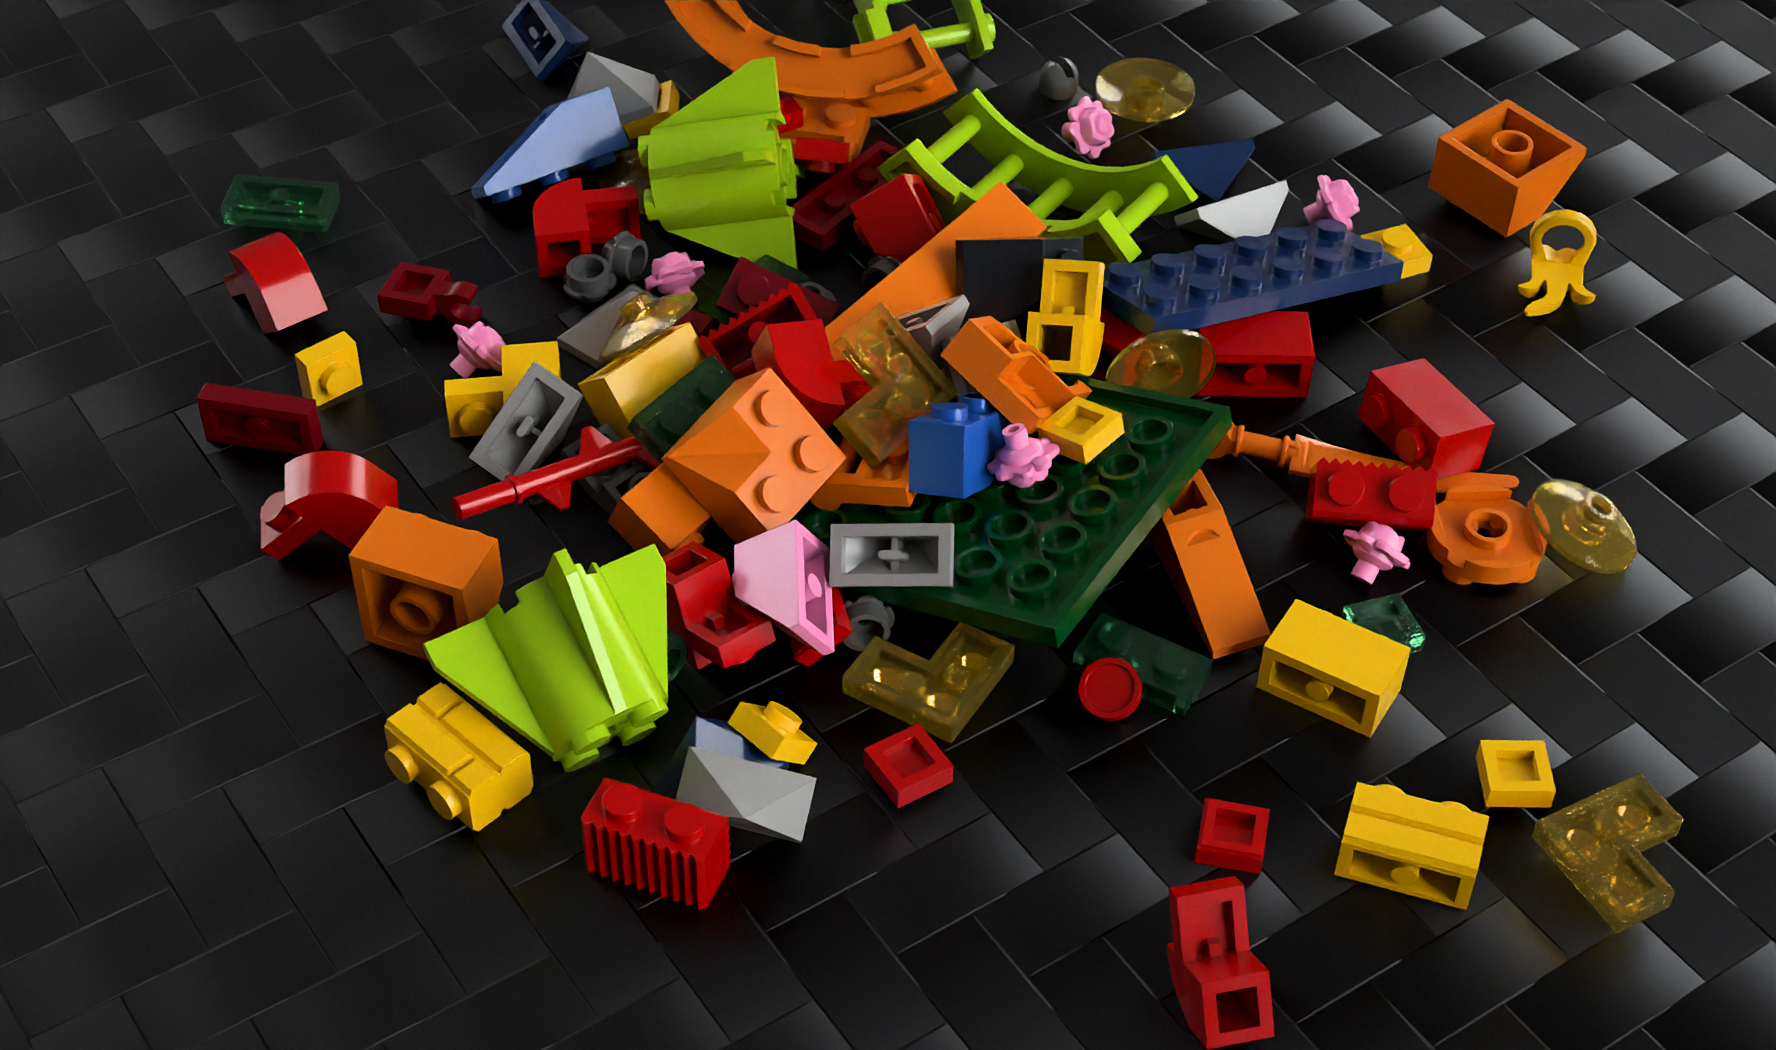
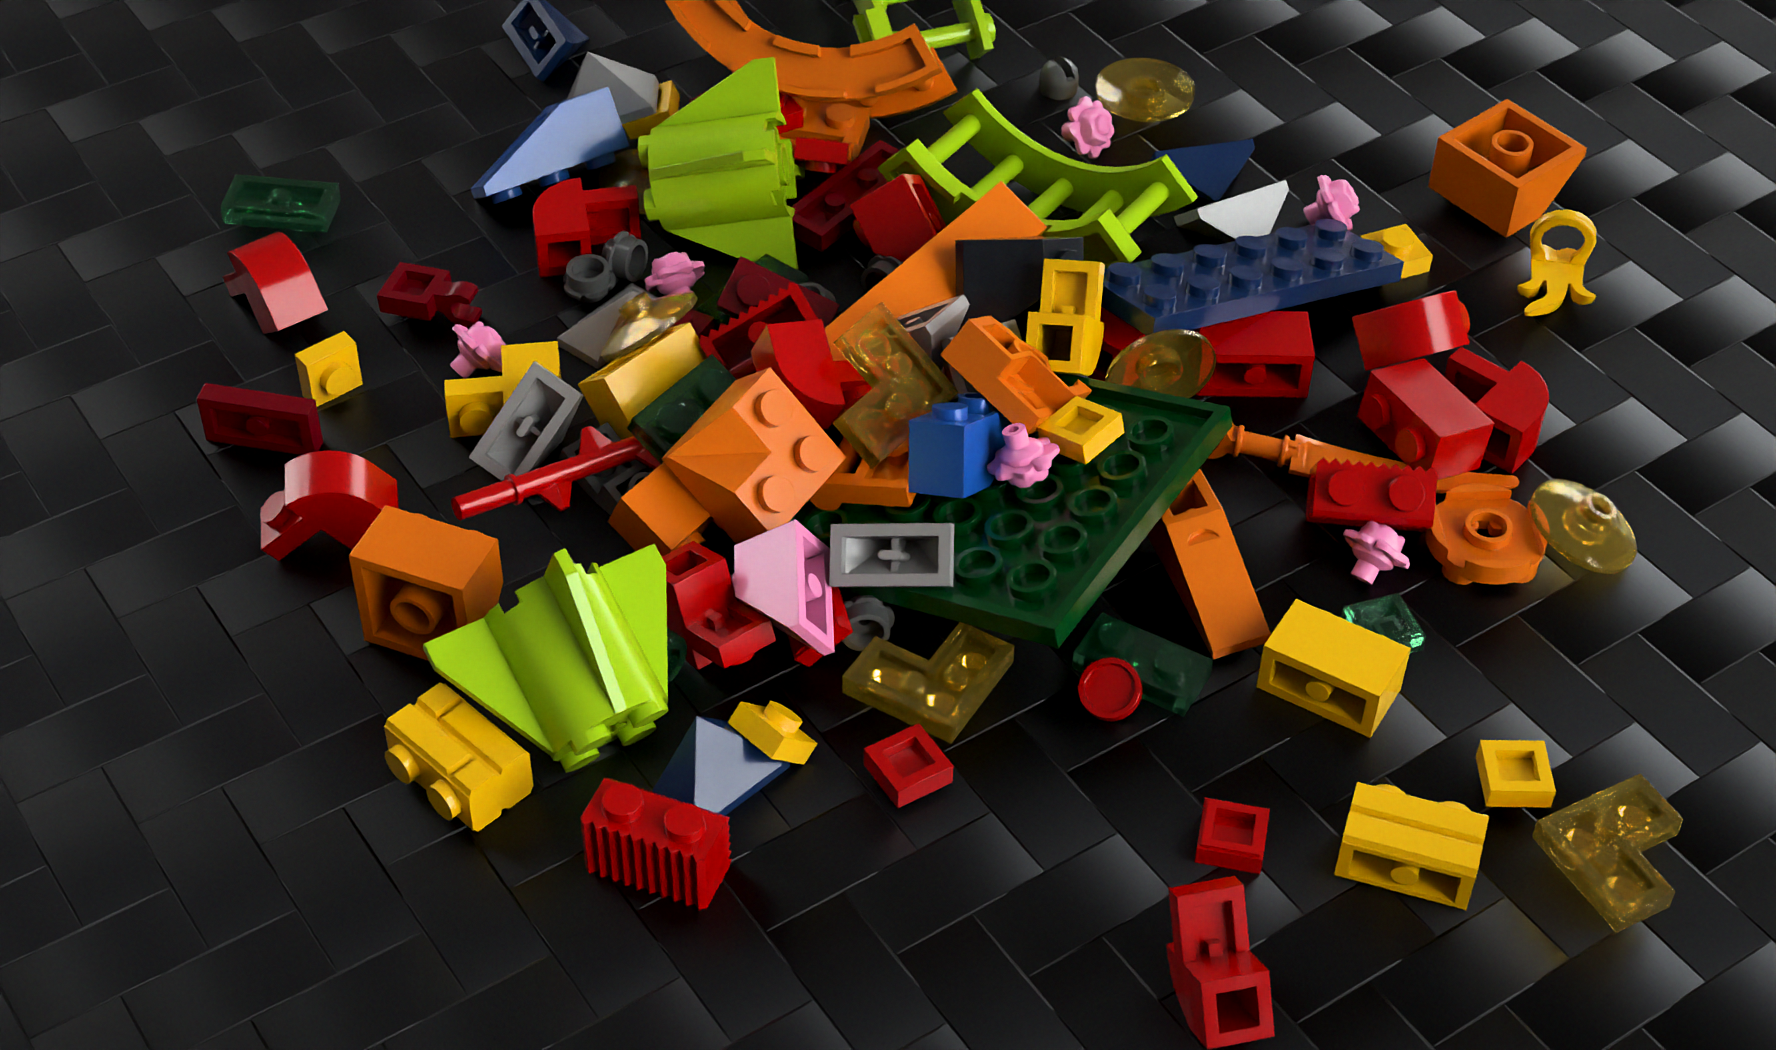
(748, 792): light grey slope -> none
(1412, 329): none -> red brick
(1510, 399): none -> red brick

